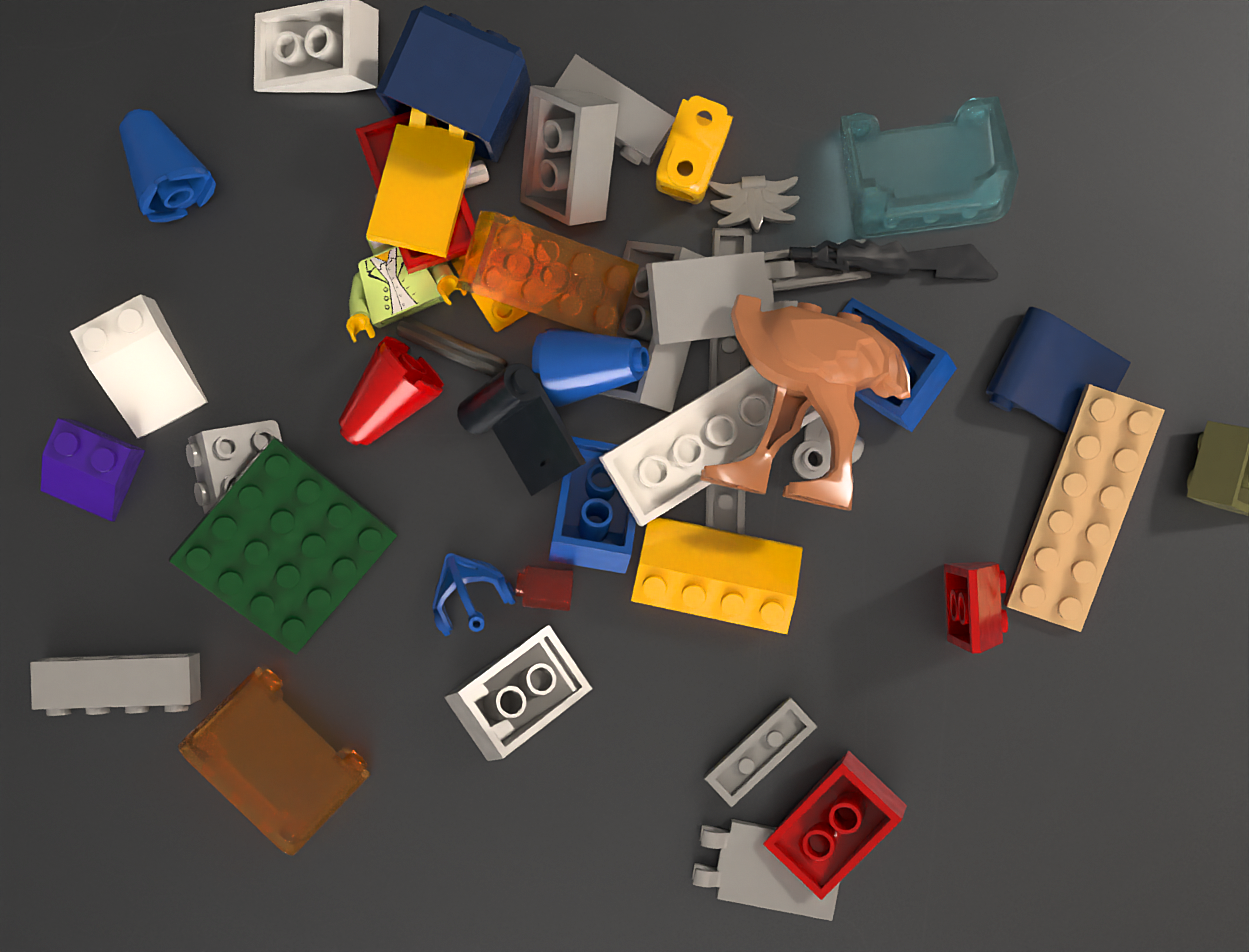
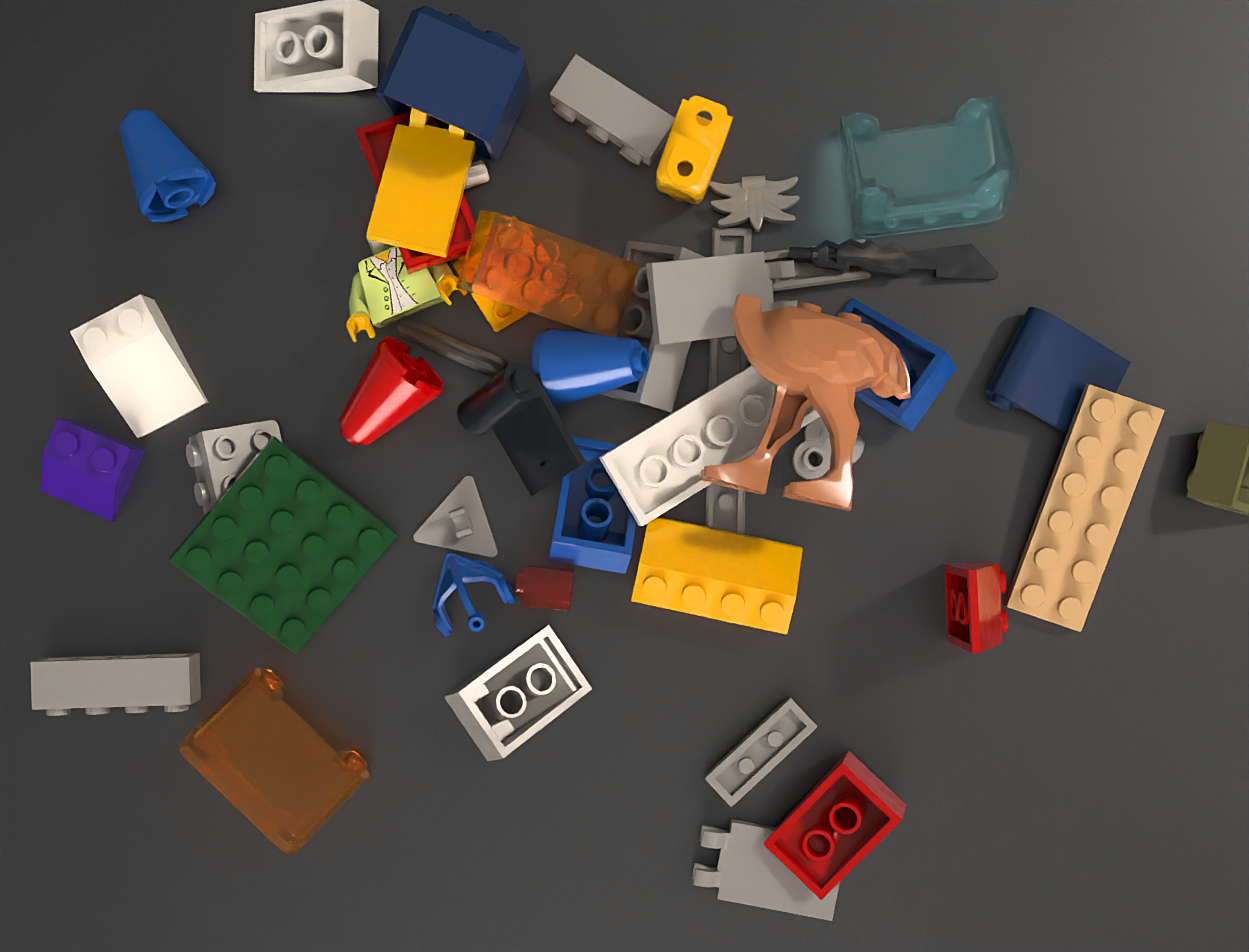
(460, 523): none -> light grey piece
(568, 154): light grey slope -> none

